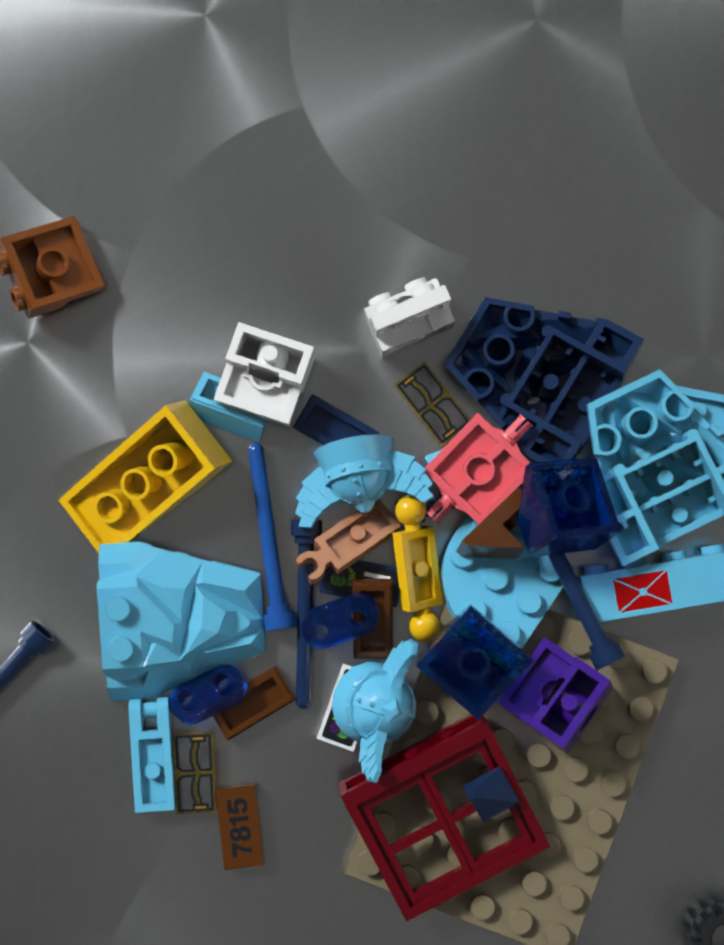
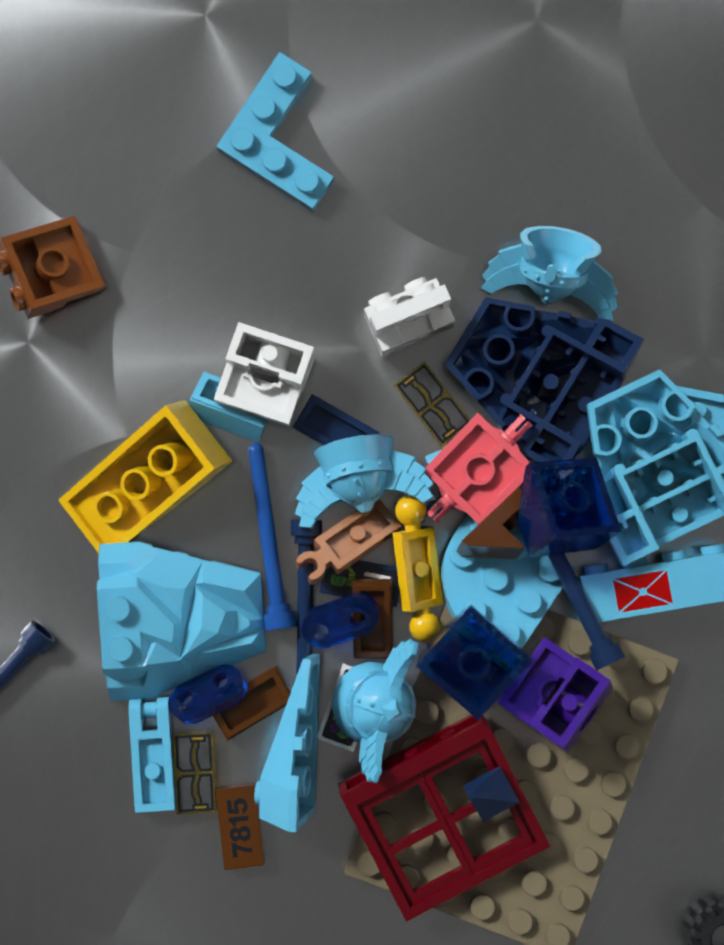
(251, 133): none -> medium azure plate
(290, 773): none -> medium azure wedge
(555, 265): none -> medium azure helmet

